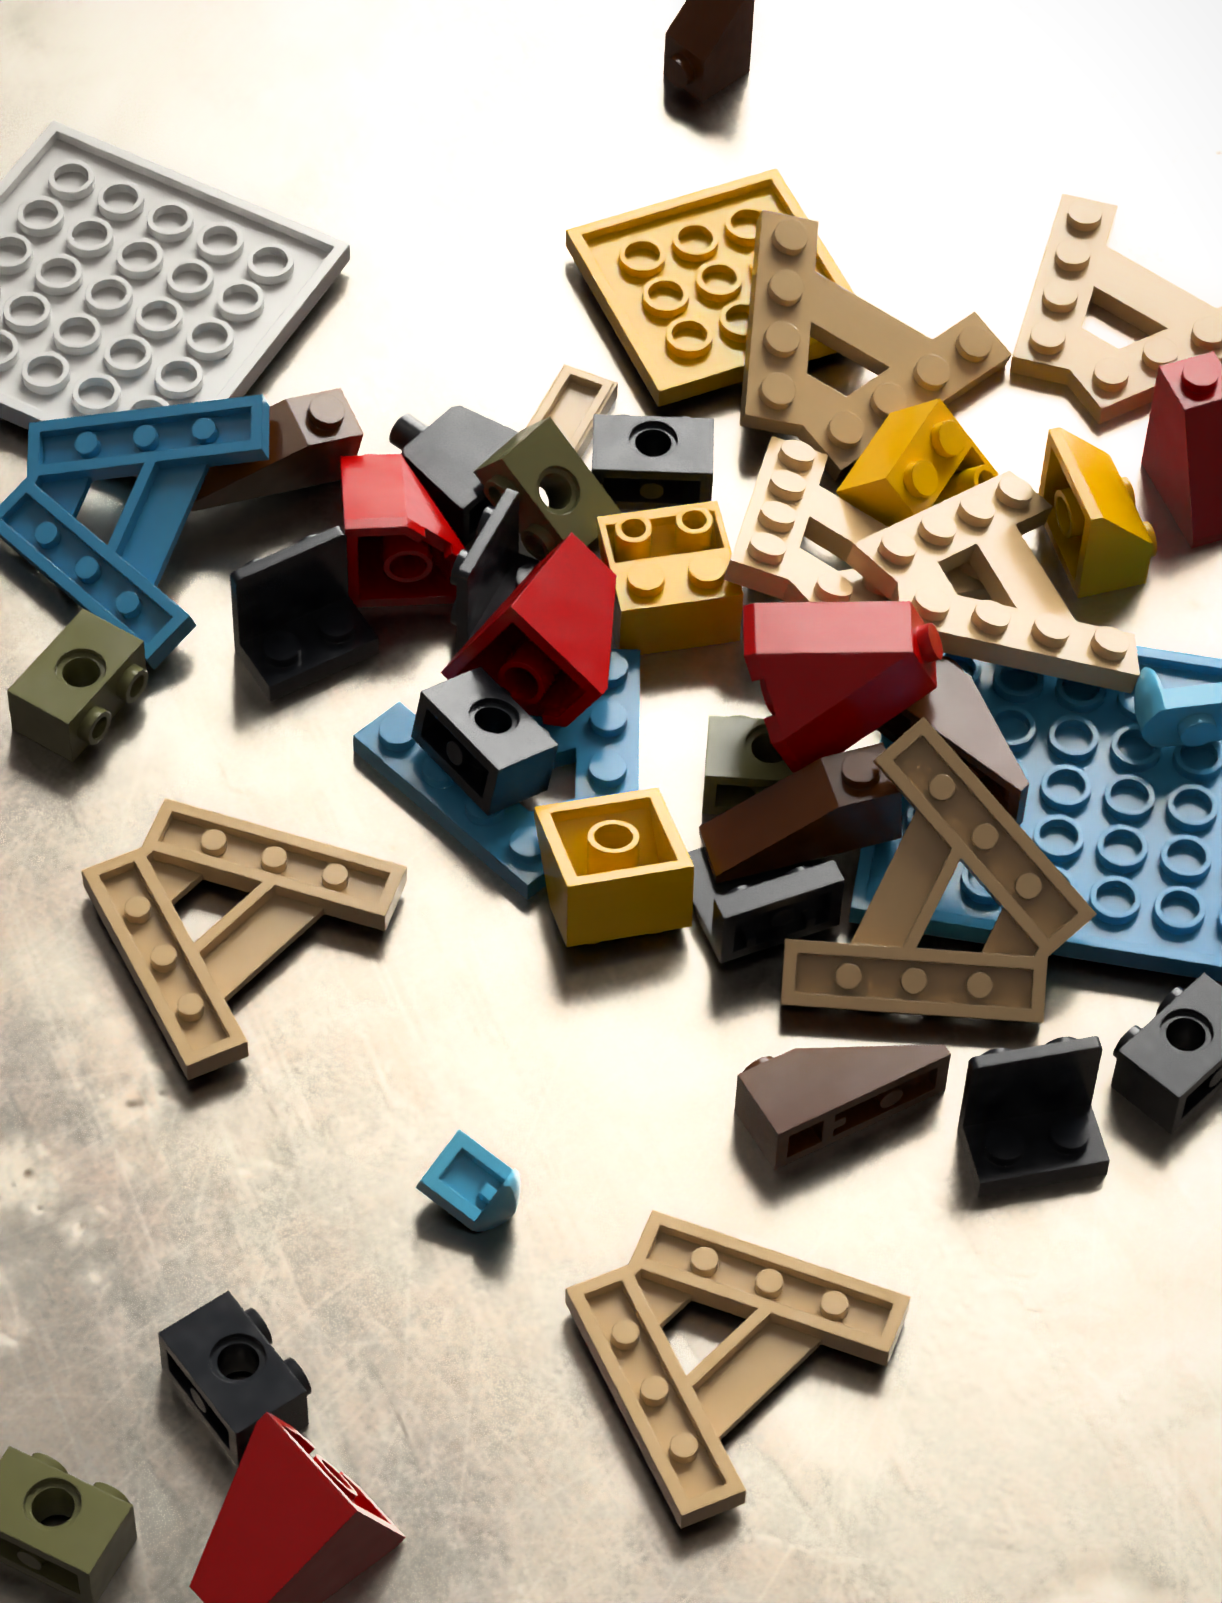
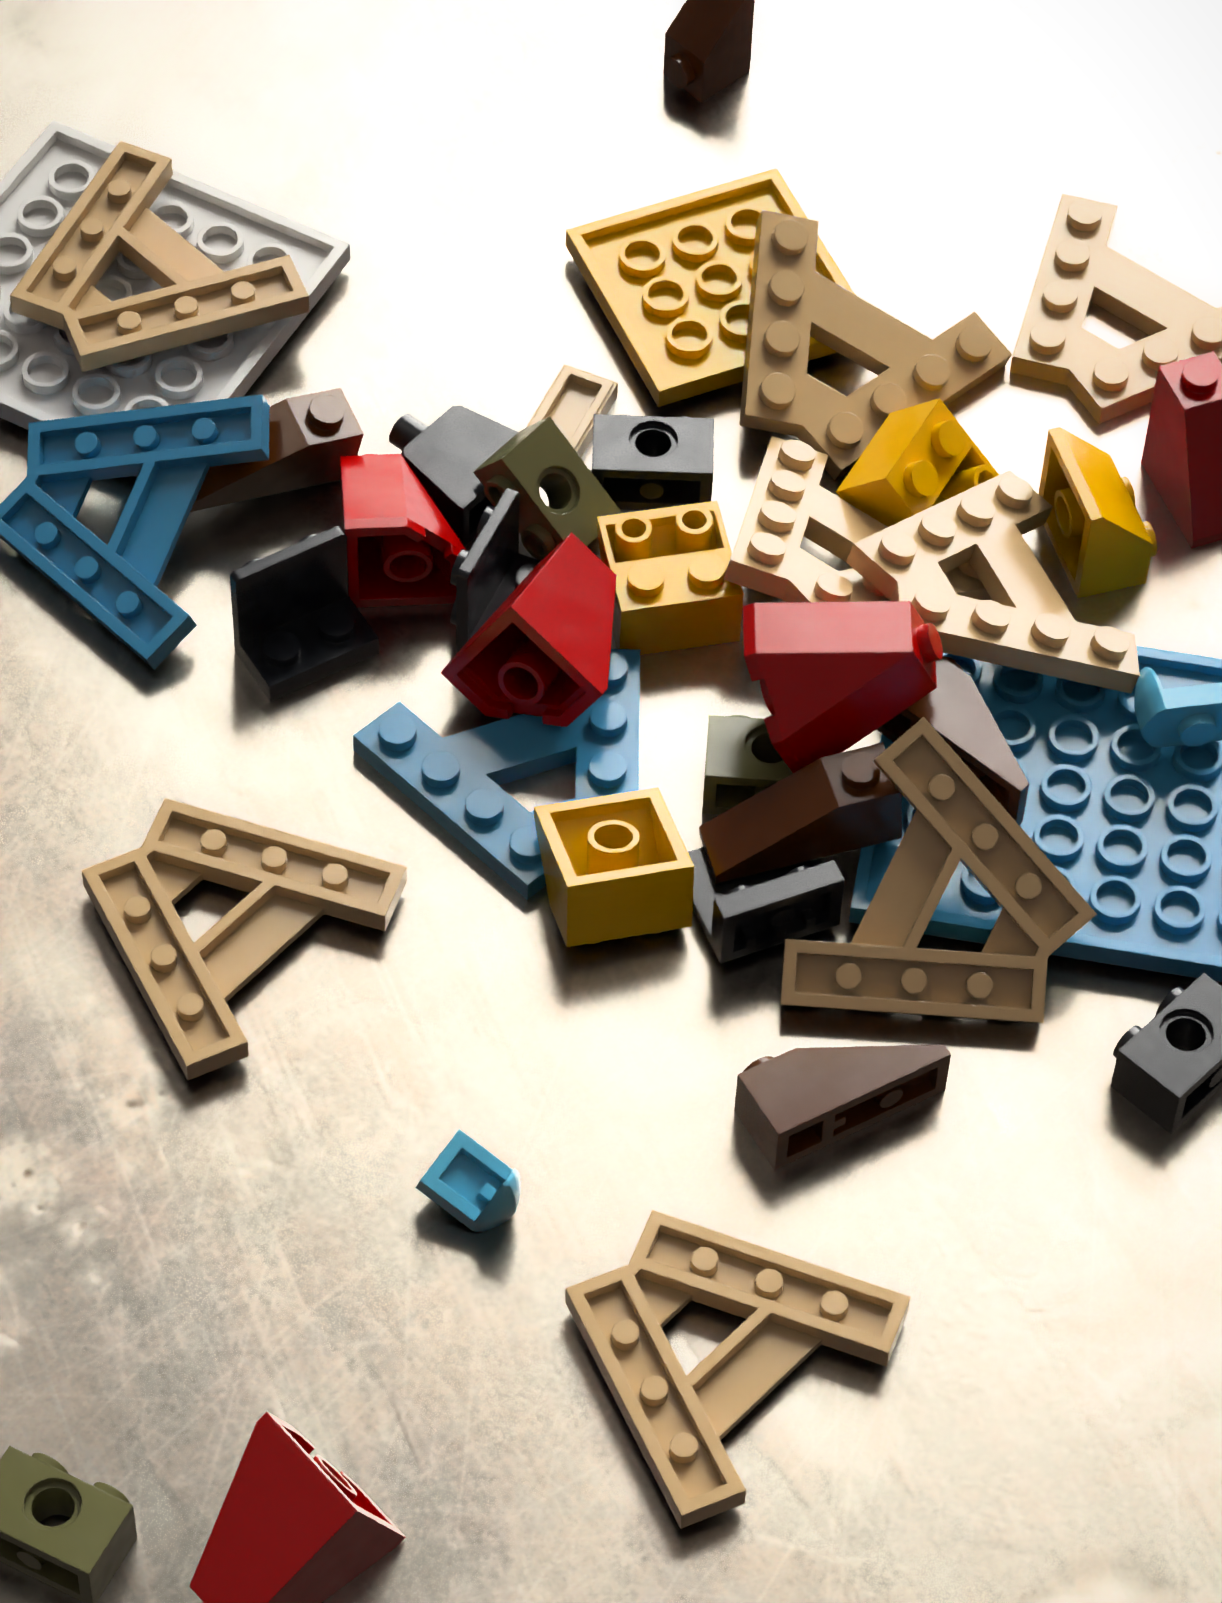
(78, 685): olive brick -> none
(196, 294): none -> tan plate
(223, 1340): black brick -> none
(484, 740): black brick -> none
(1032, 1116): black bracket -> none

